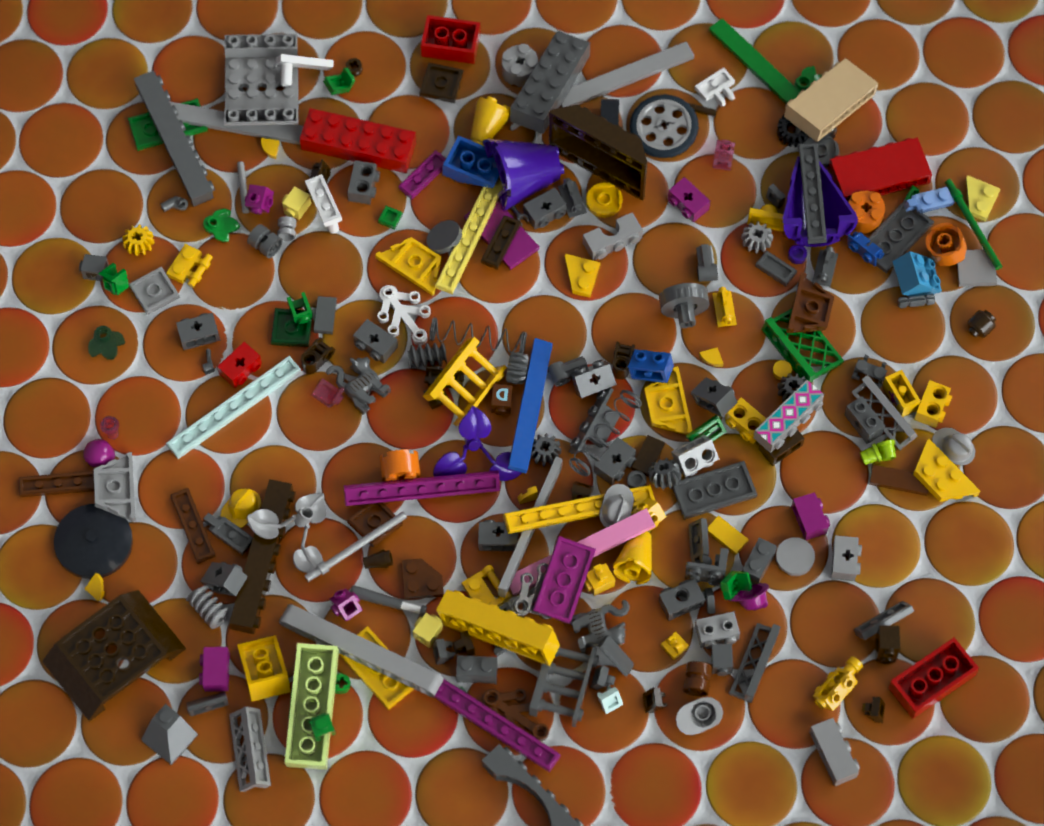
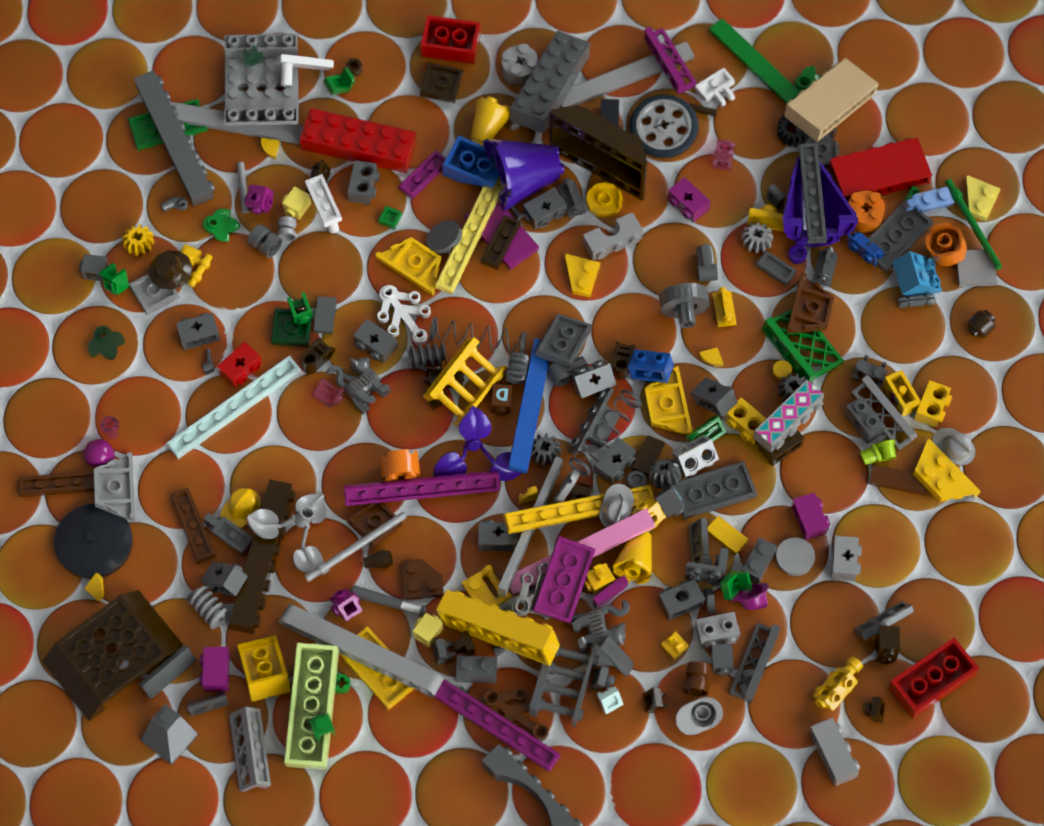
(167, 672): none -> dark grey tile
(170, 275): none -> dark brown hat
(252, 59): none -> clear green tile
(563, 340): none -> dark grey tile
(566, 486): none -> light grey tile
(610, 592): none -> magenta tile
(666, 62): none -> magenta fence
(671, 501): none -> dark grey brick

